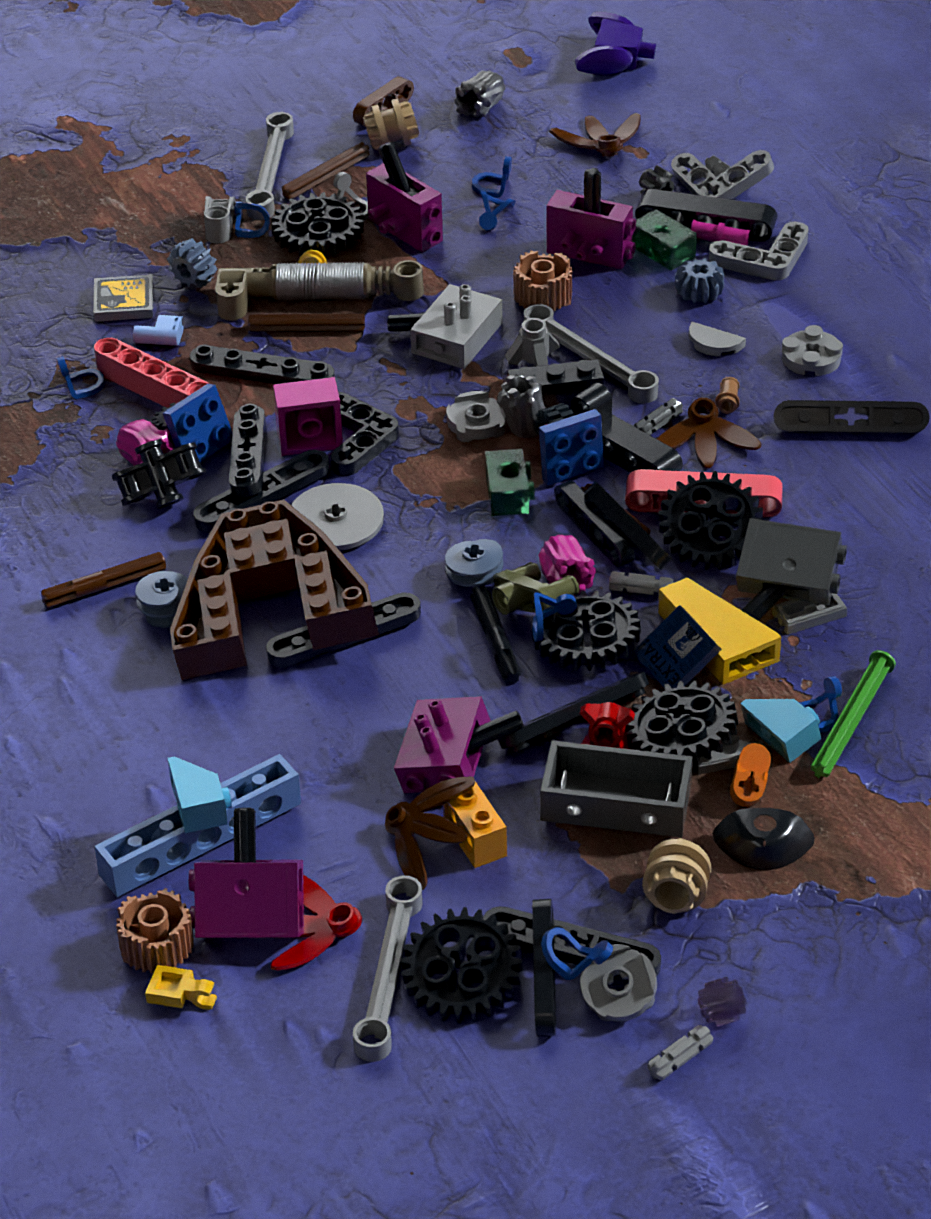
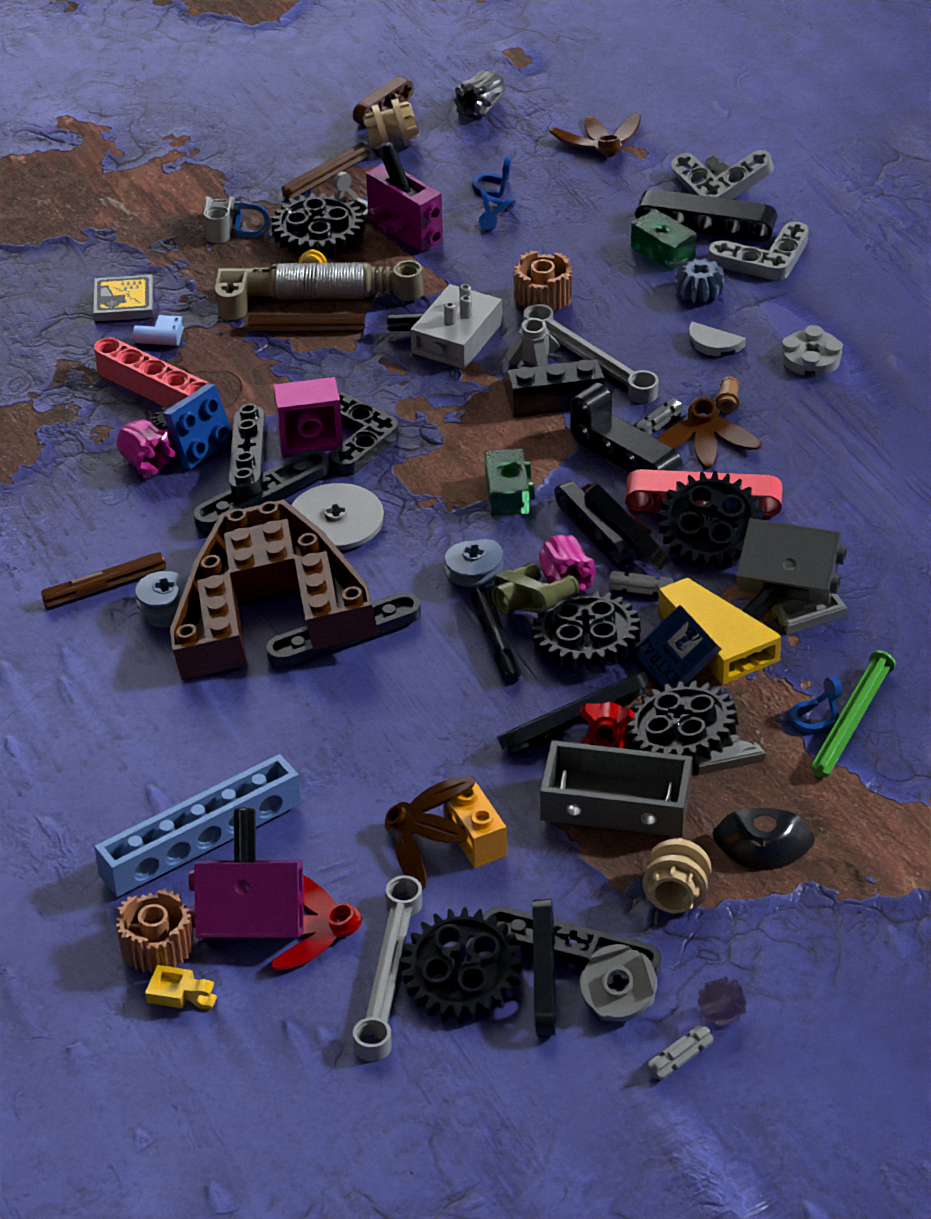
(82, 393): blue piece -> none
(159, 473): black axle -> none
(192, 264): sand blue gear -> none
(198, 796): medium azure slope -> none
(248, 365): black piece -> none
(279, 128): light grey piece -> none
(447, 740): magenta piece -> none
(488, 424): light grey plate -> none
(520, 402): flat silver piece -> none
(563, 604): blue piece -> none
(569, 442): blue plate -> none
(590, 227): magenta piece -> none
(597, 954): blue piece -> none
(616, 46): dark purple torso -> none
(656, 179): dark grey gear -> none
(720, 232): dark pink pin -> none
(747, 790): orange piece -> none
(783, 725): medium azure slope -> none
(883, 416): black piece -> none

